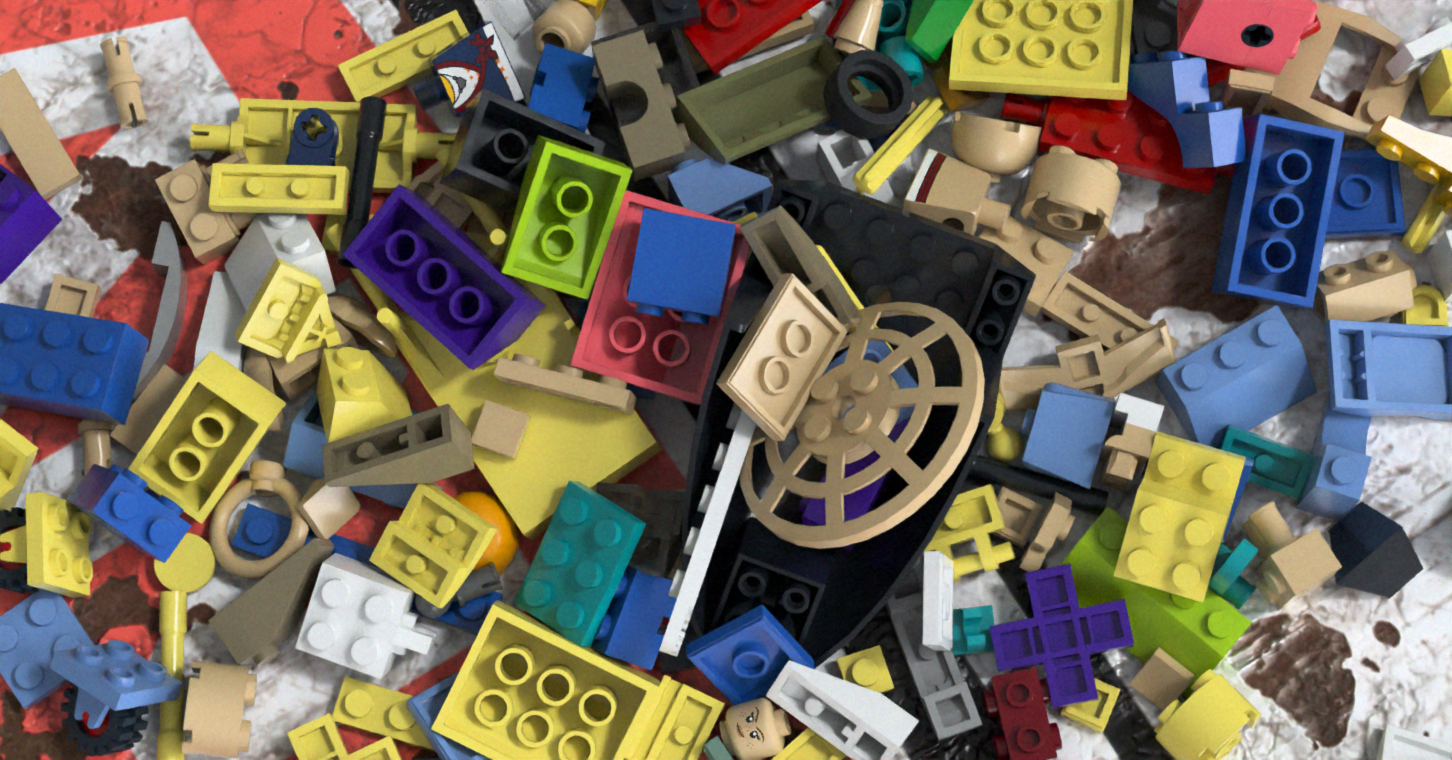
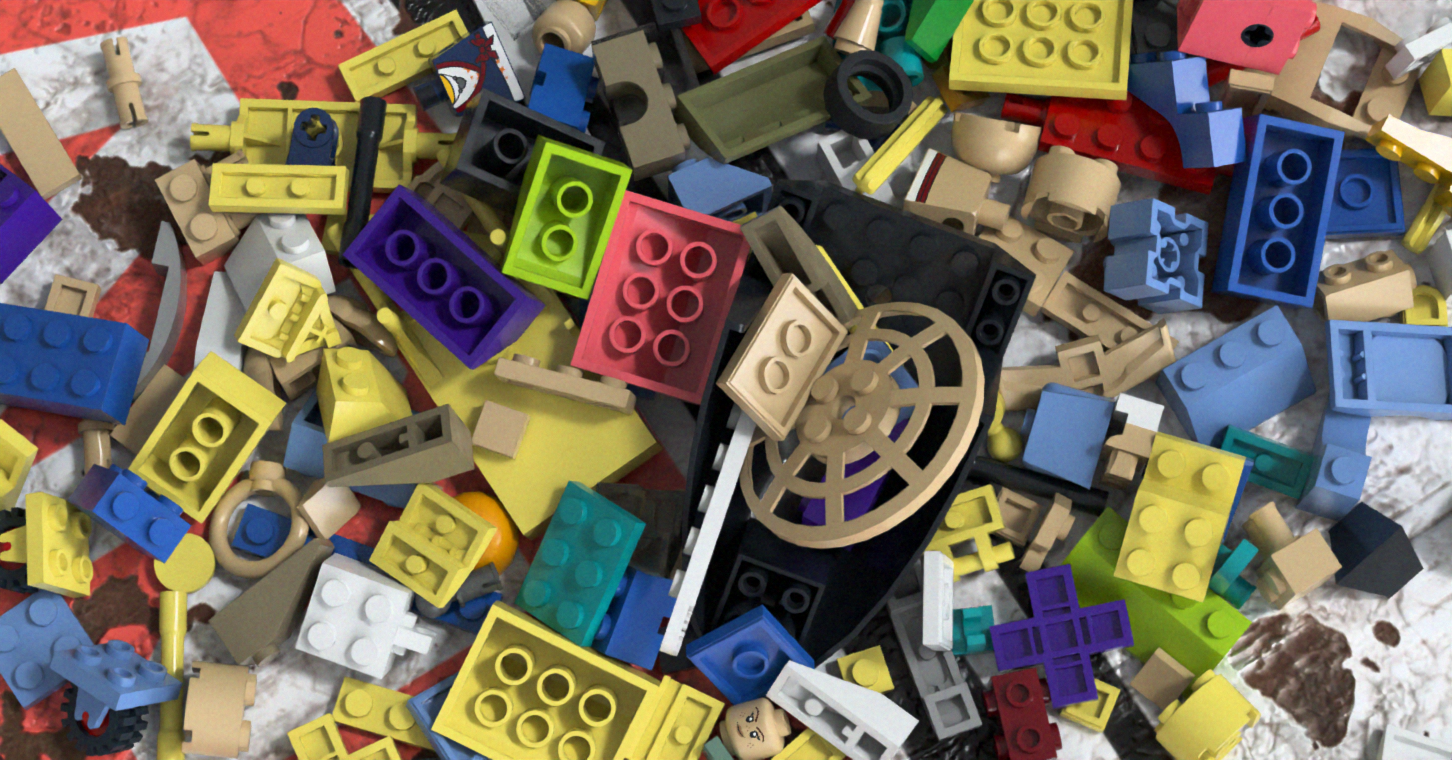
(681, 266): blue brick -> none
(1155, 256): none -> medium blue brick

